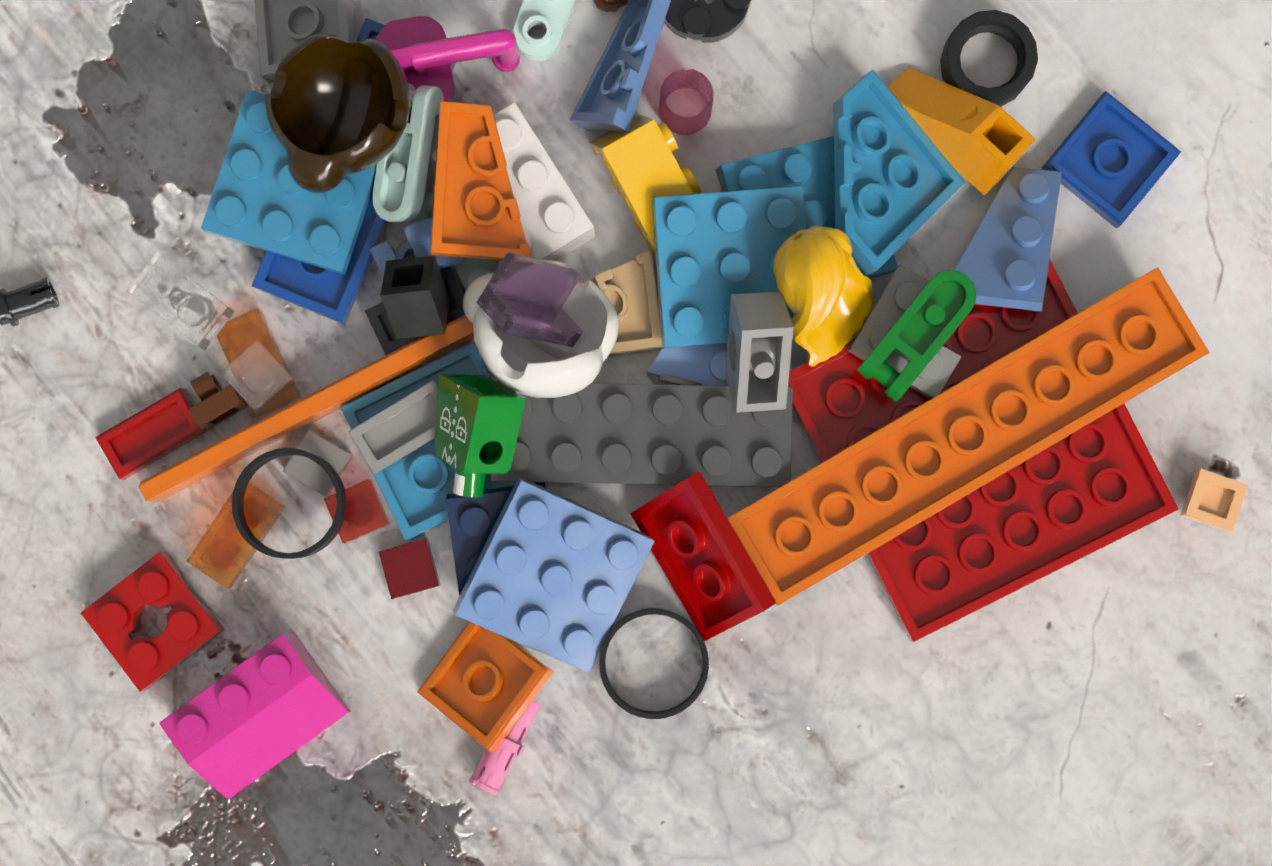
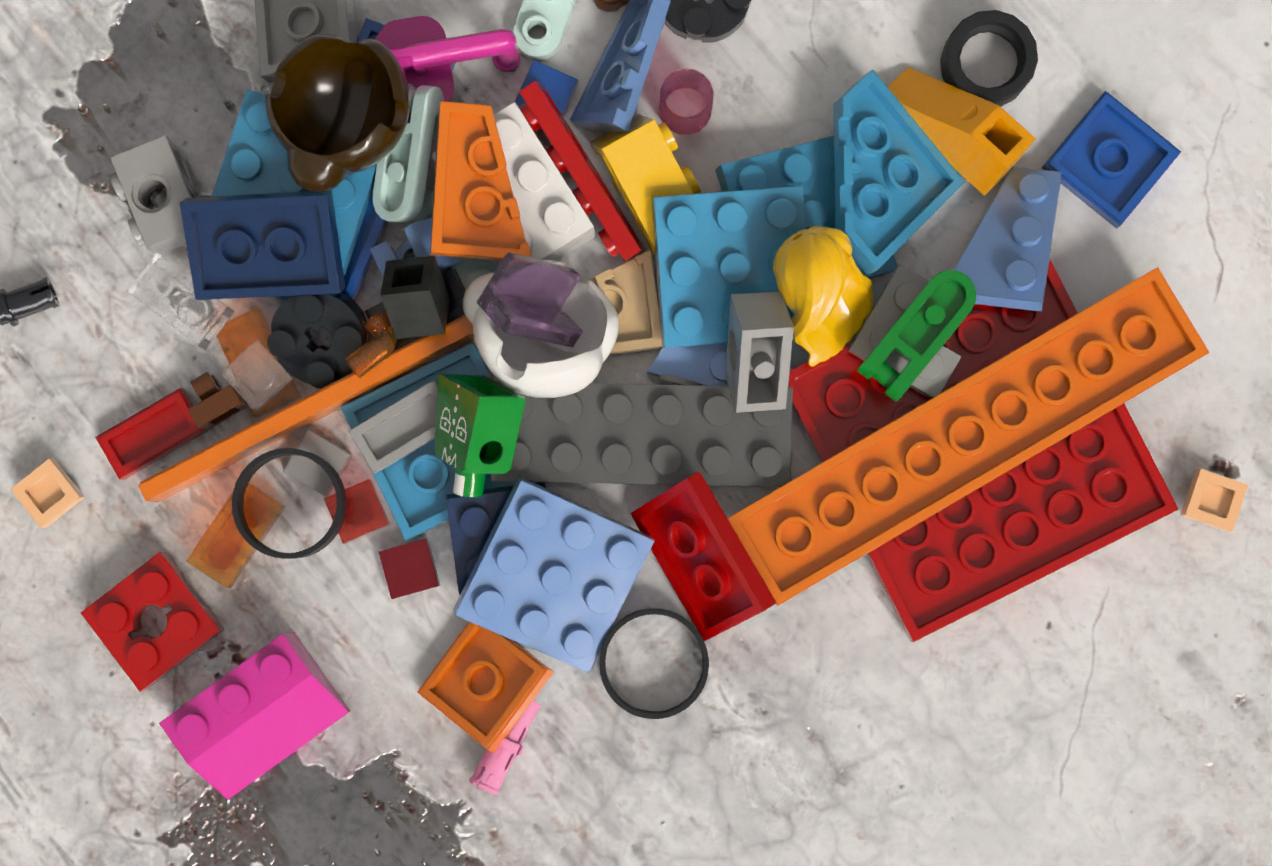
(47, 493): none -> light nougat plate
(141, 172): none -> light grey brick
(263, 245): none -> dark blue plate
(293, 343): none -> black plate
(376, 349): none -> clear orange arm
(558, 84): none -> blue tile
(569, 155): none -> red plate

